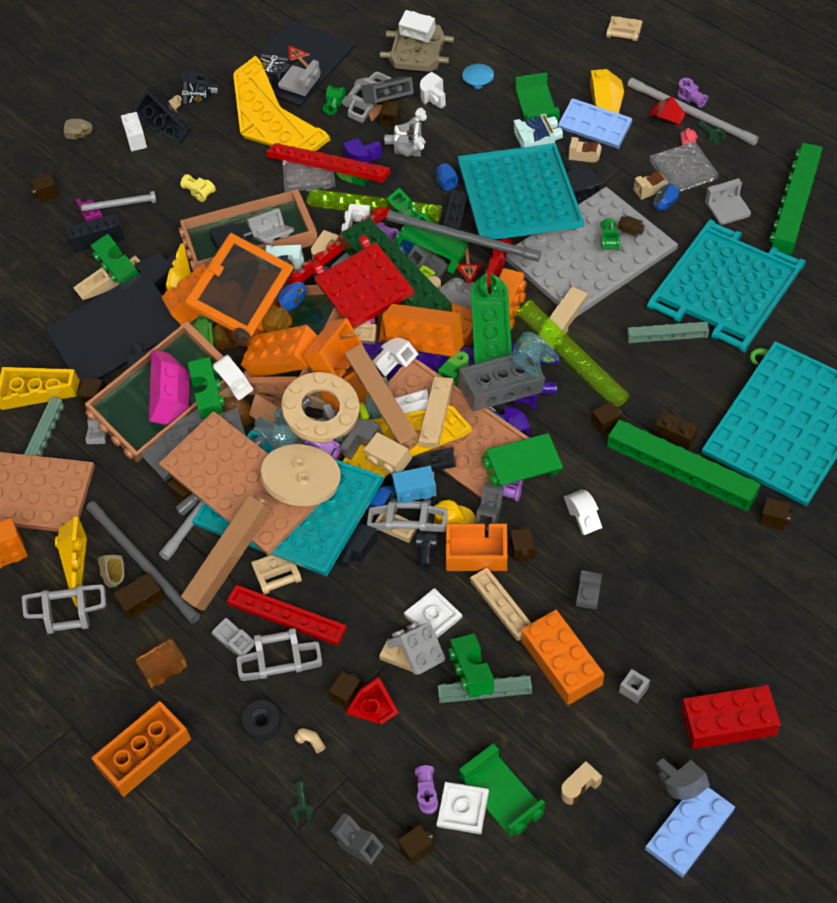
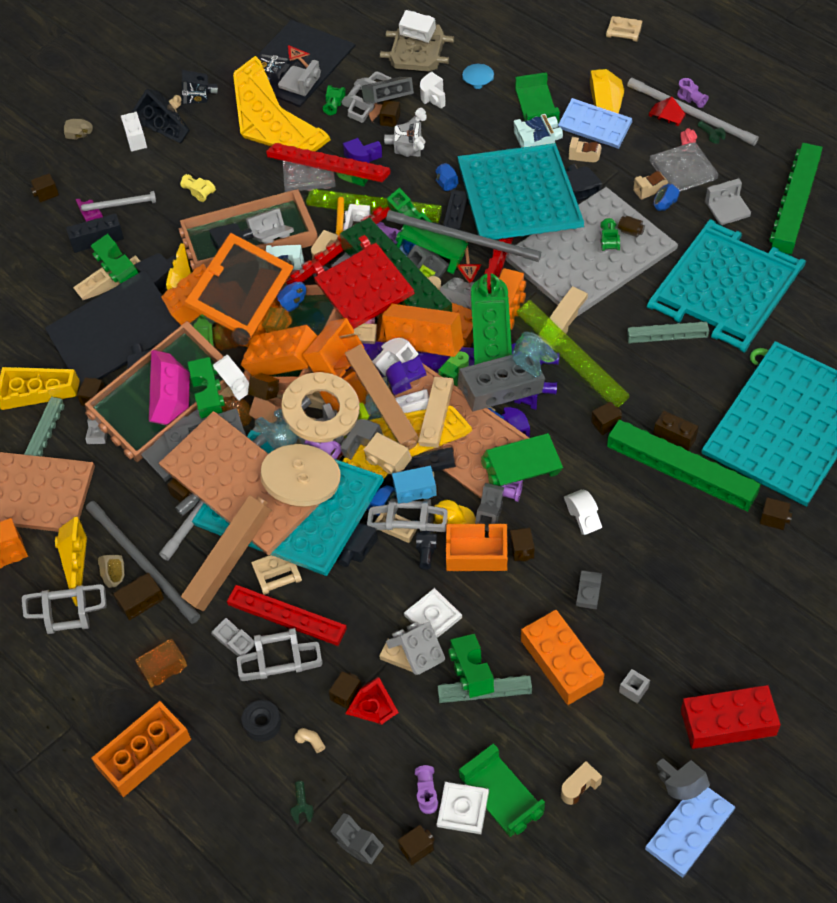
(263, 386): none -> dark brown brick
(340, 215): none -> light orange bar
(401, 374): none -> dark purple brick
(500, 602): tan plate -> none

